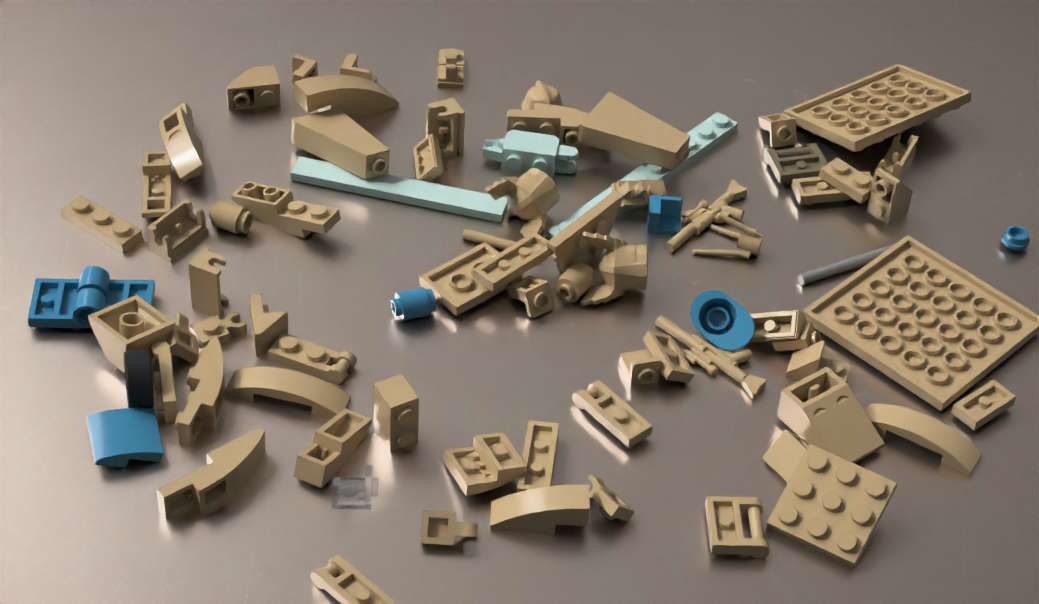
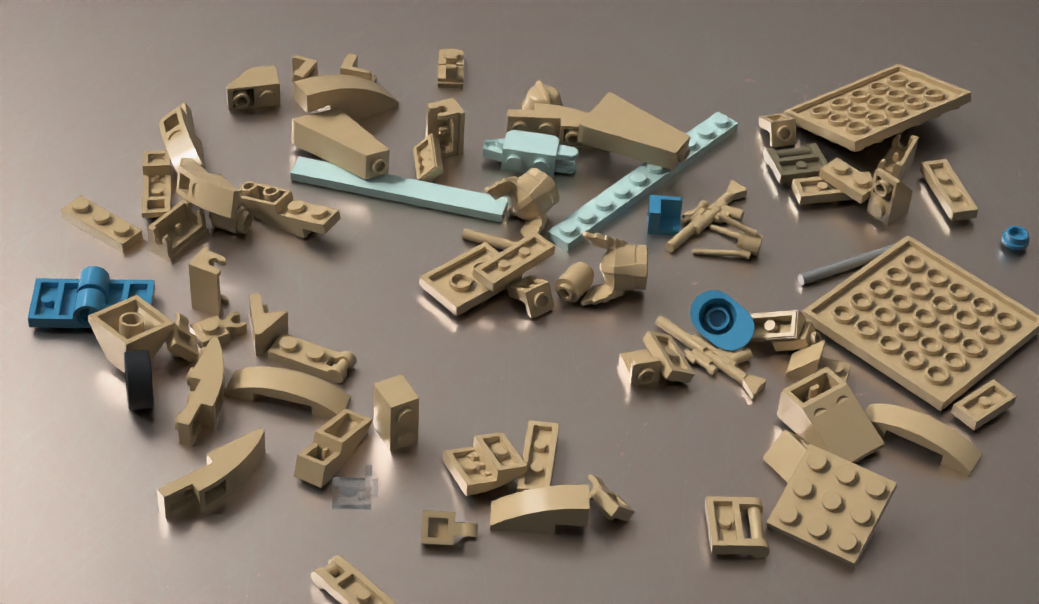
(124, 436): dark azure slope -> none
(164, 380): tan plate -> none
(207, 190): none -> tan slope
(413, 303): dark azure brick -> none
(571, 246): tan wing -> none
(613, 413): tan plate -> none
(638, 192): tan plate -> none
(949, 190): none -> tan plate

